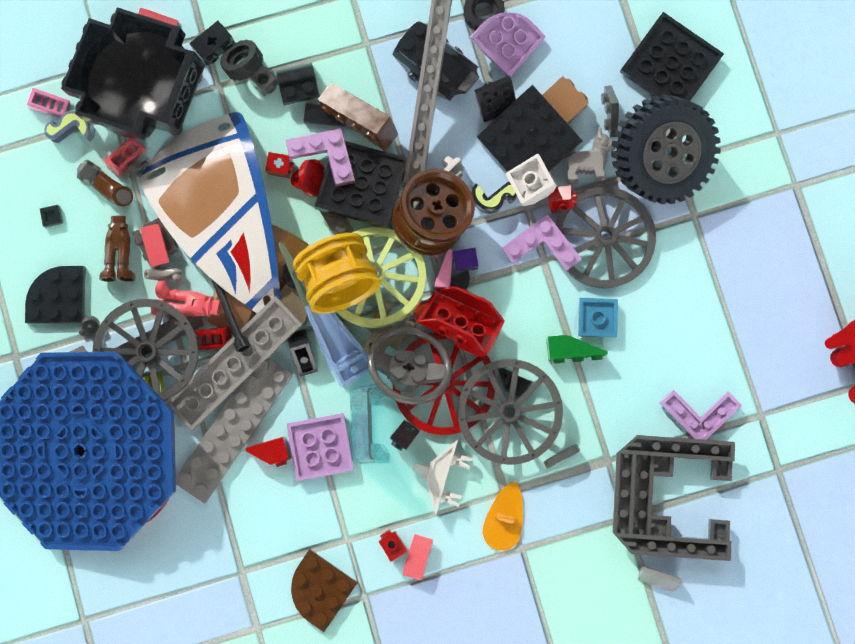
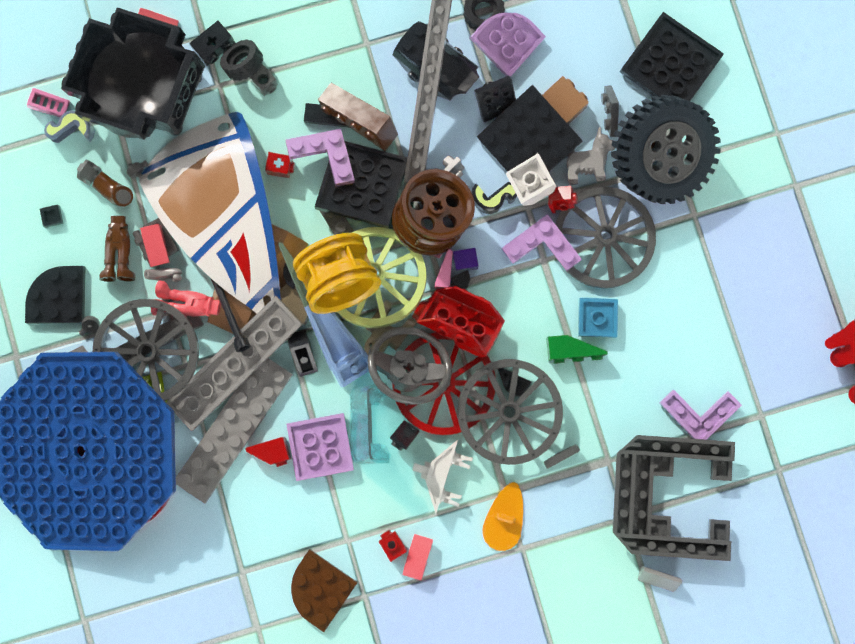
(120, 152): coral slope -> none
(223, 335): red slope -> none
(297, 84): black brick -> none
(309, 176): red tile -> none

